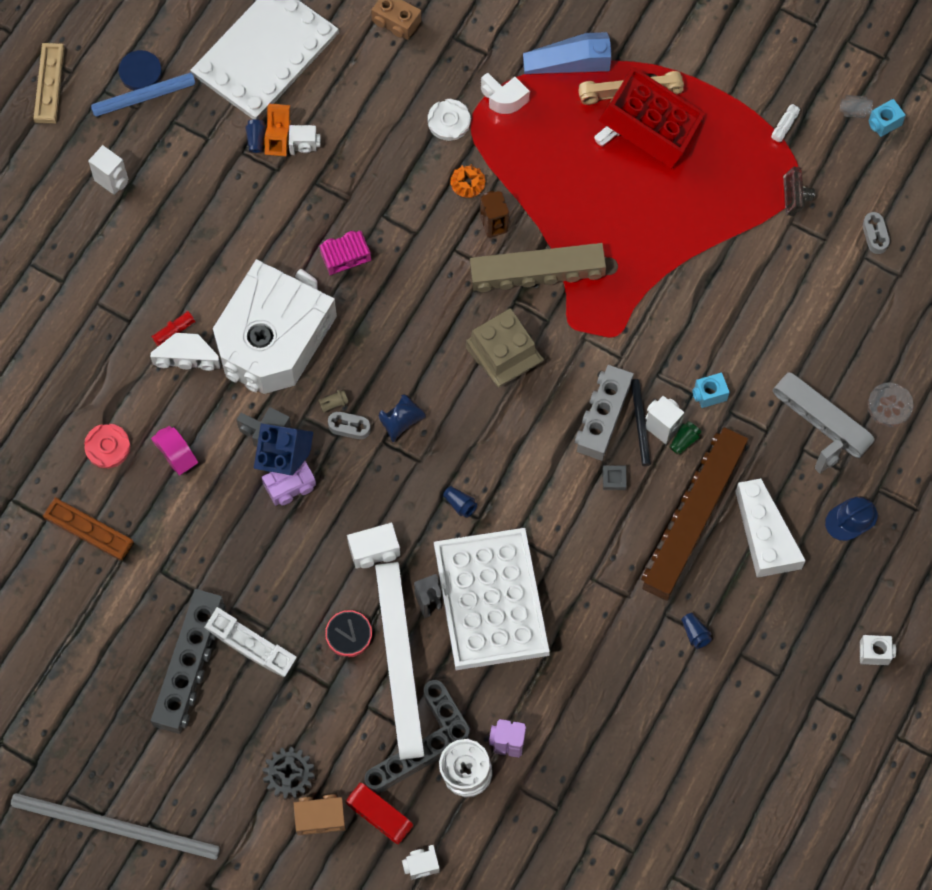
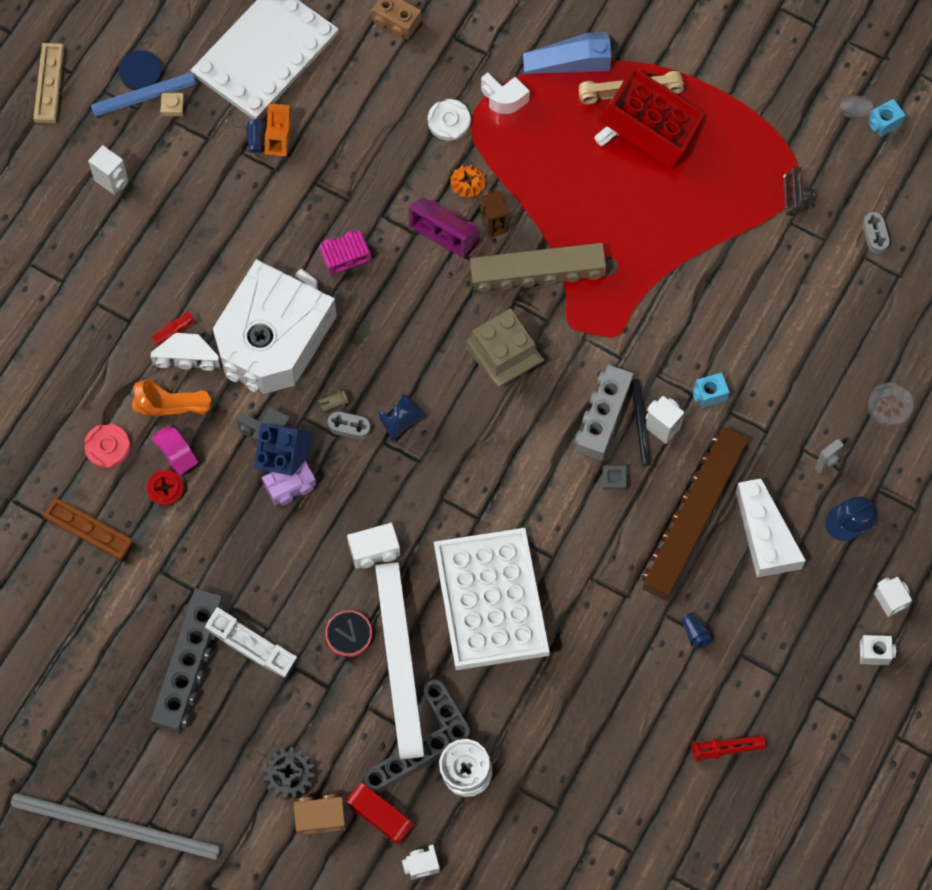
(155, 401): none -> orange hair
(156, 483): none -> red gear
(172, 104): none -> tan plate
(303, 138): white brick -> none
(427, 591): flat silver hinge -> none
(443, 226): none -> magenta slope
(461, 502): dark blue cone -> none
(507, 738): lavender brick -> none
(685, 437): dark green cone -> none
(715, 745): none -> red pin
(785, 123): white axle -> none
(823, 414): light grey beam -> none
(892, 595): none -> white brick

